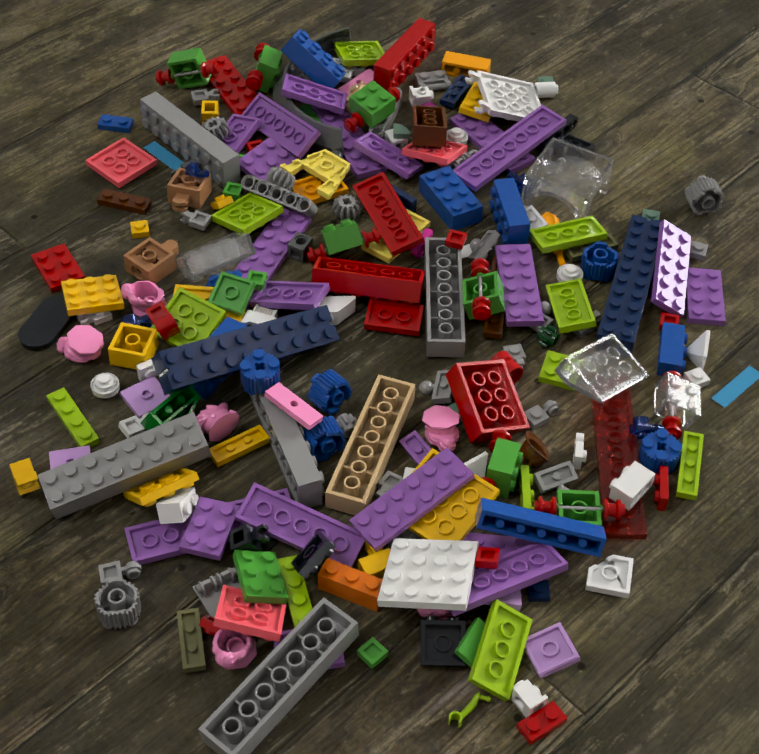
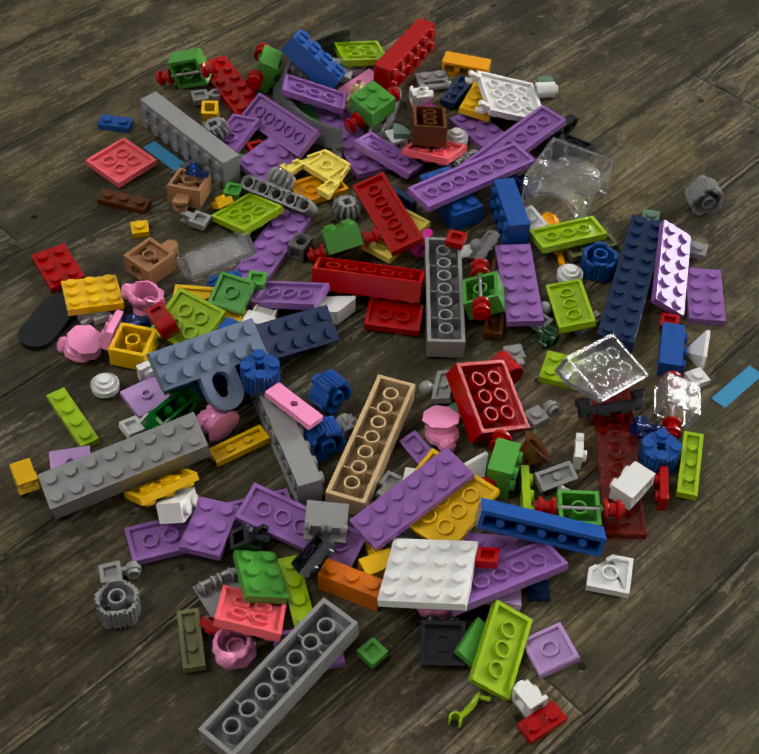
(110, 329): none -> bright pink tile
(205, 356): none -> sand blue plate
(327, 518): none -> light grey hinge
(470, 176): none -> medium lavender plate
(636, 402): none -> black plate

